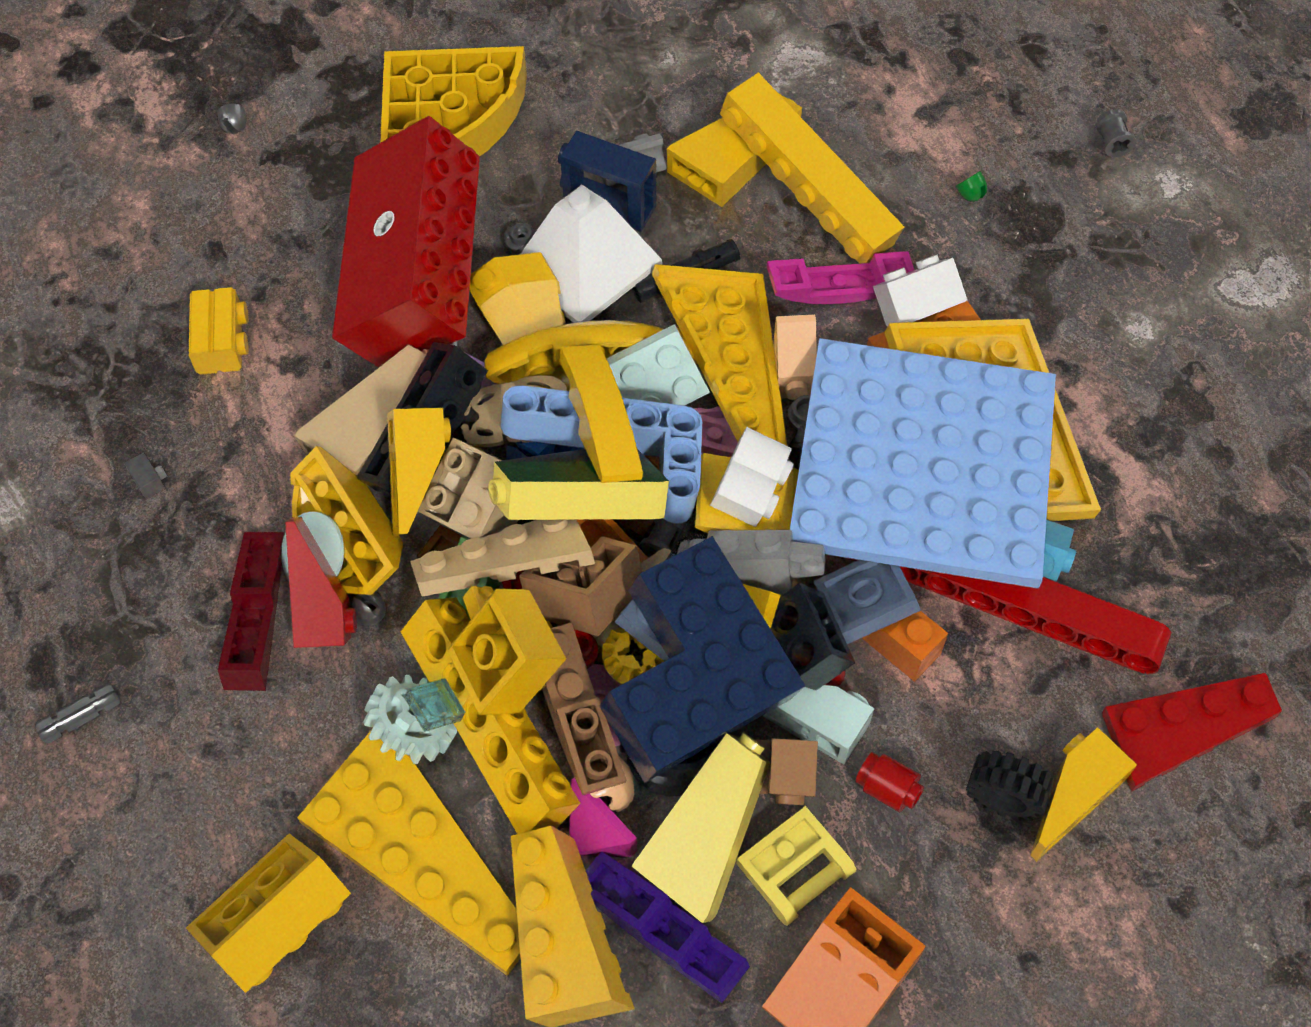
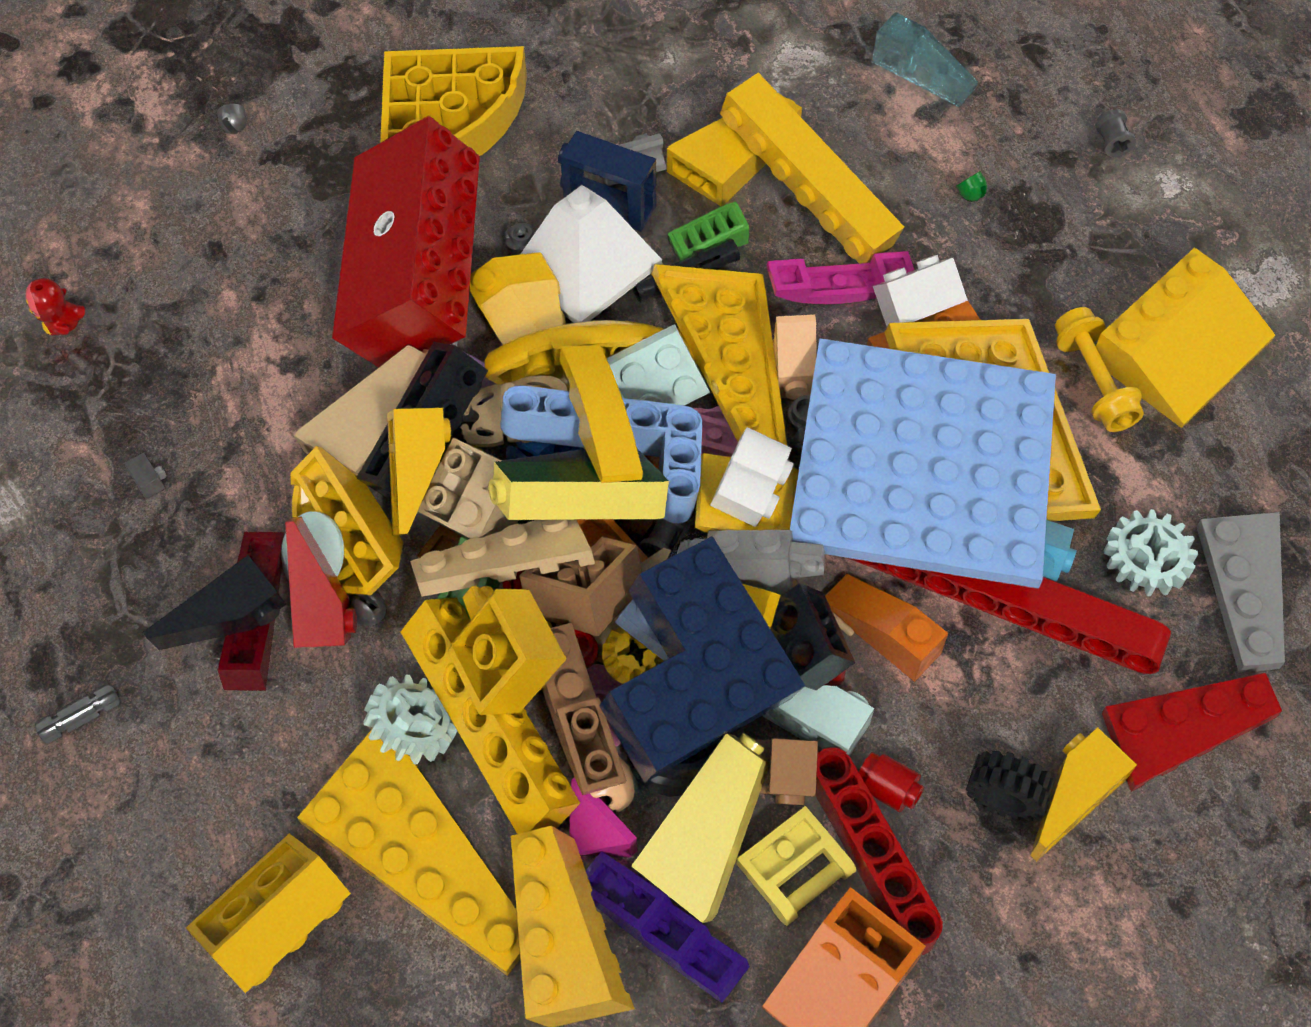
(49, 305): none -> red animal
(216, 330): yellow brick -> none
(226, 606): none -> black slope
(434, 704): clear light blue tile -> none
(715, 220): none -> bright green slope
(867, 597): sand blue plate -> none
(875, 829): none -> red beam
(921, 59): none -> clear light blue slope
(1118, 407): none -> yellow piece
(1163, 544): none -> light aqua gear
(1184, 338): none -> yellow slope
(1247, 580): none -> light grey wing

